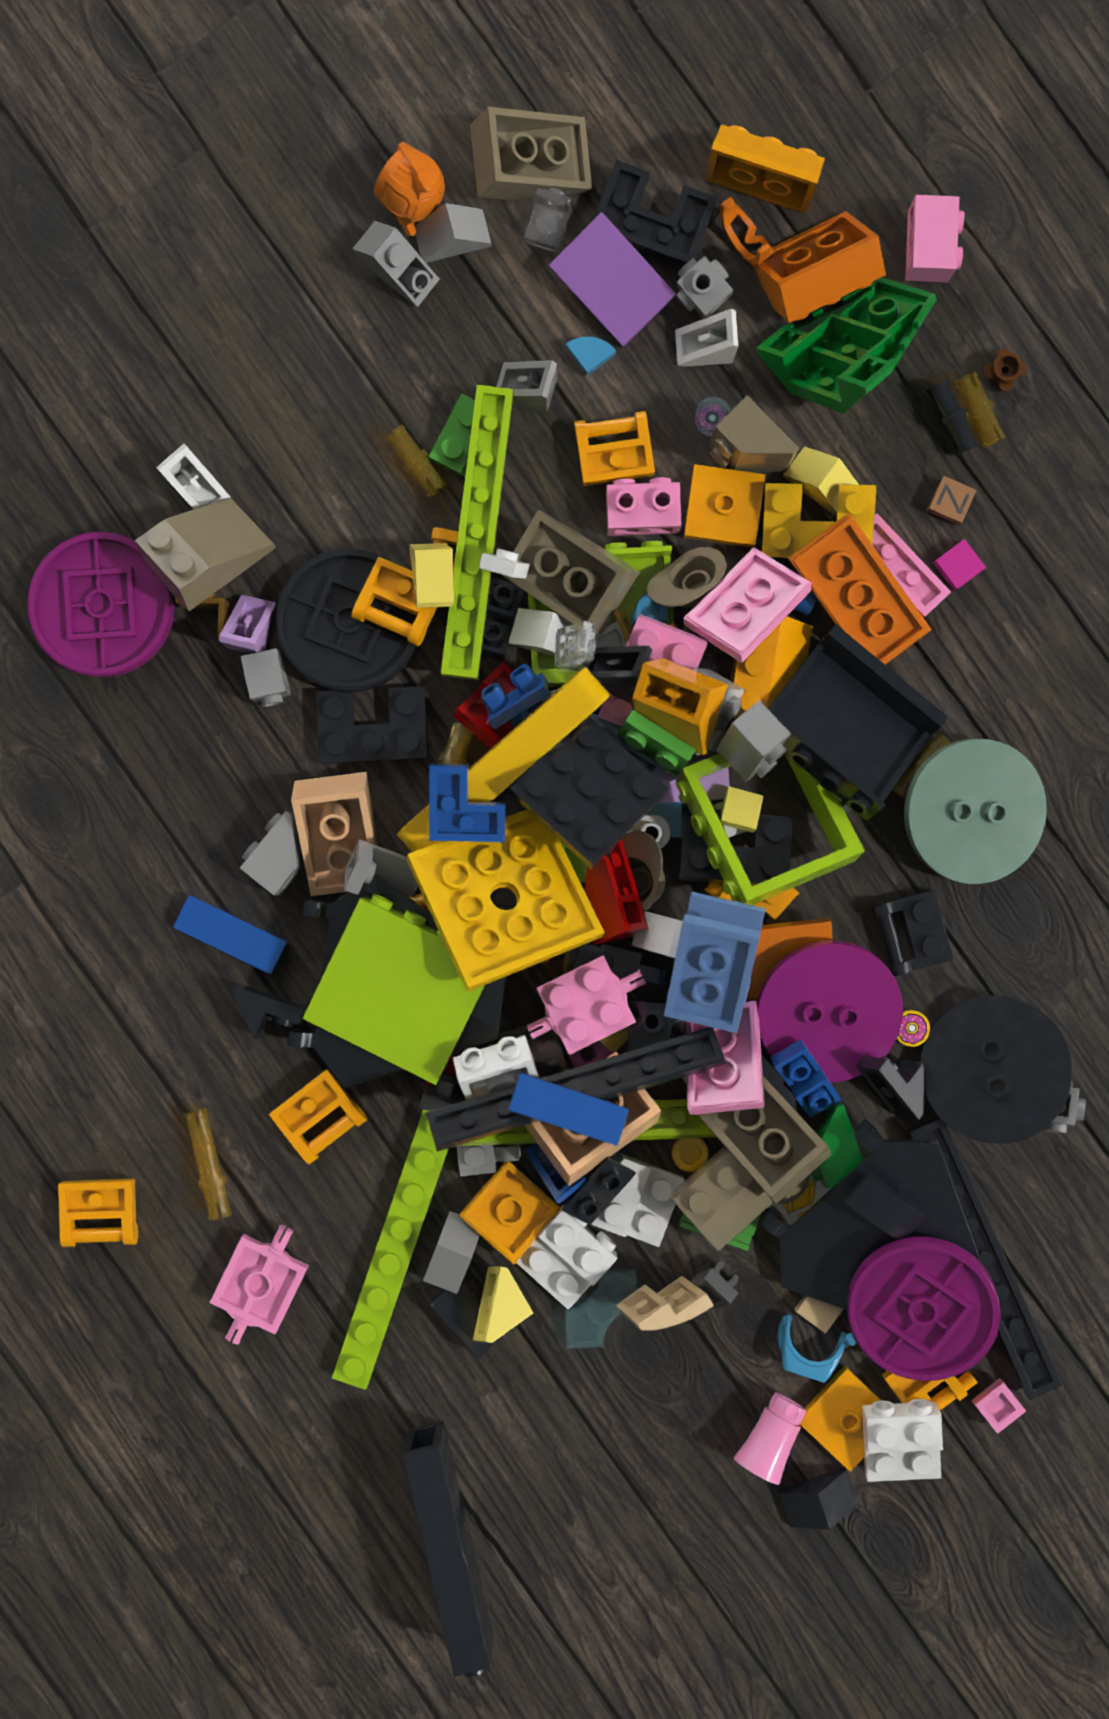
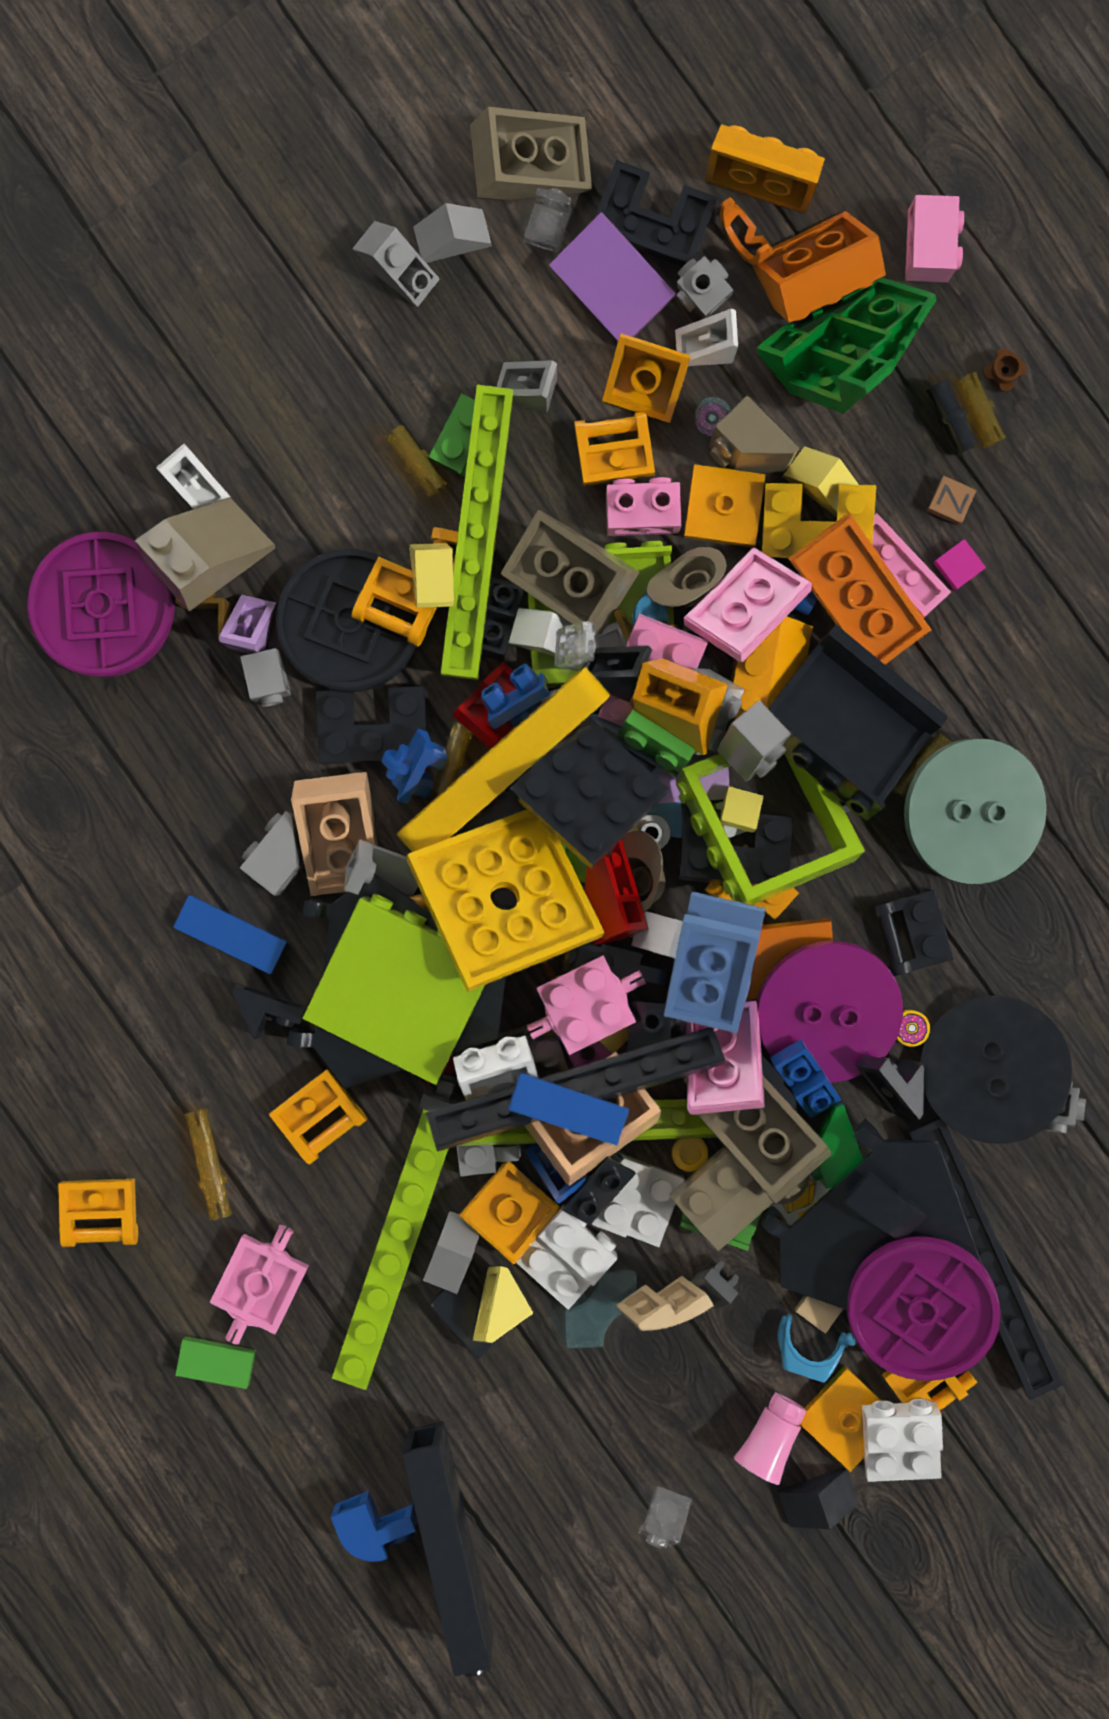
(215, 1362): none -> bright green tile
(366, 1533): none -> blue brick
(408, 765): none -> blue hips
(410, 186): orange helmet -> none
(456, 818): blue plate -> none
(504, 563): white plate -> none
(590, 352): dark azure tile -> none
(646, 377): none -> light orange slope
(665, 1518): none -> clear bracket
(998, 1405): bright pink plate -> none

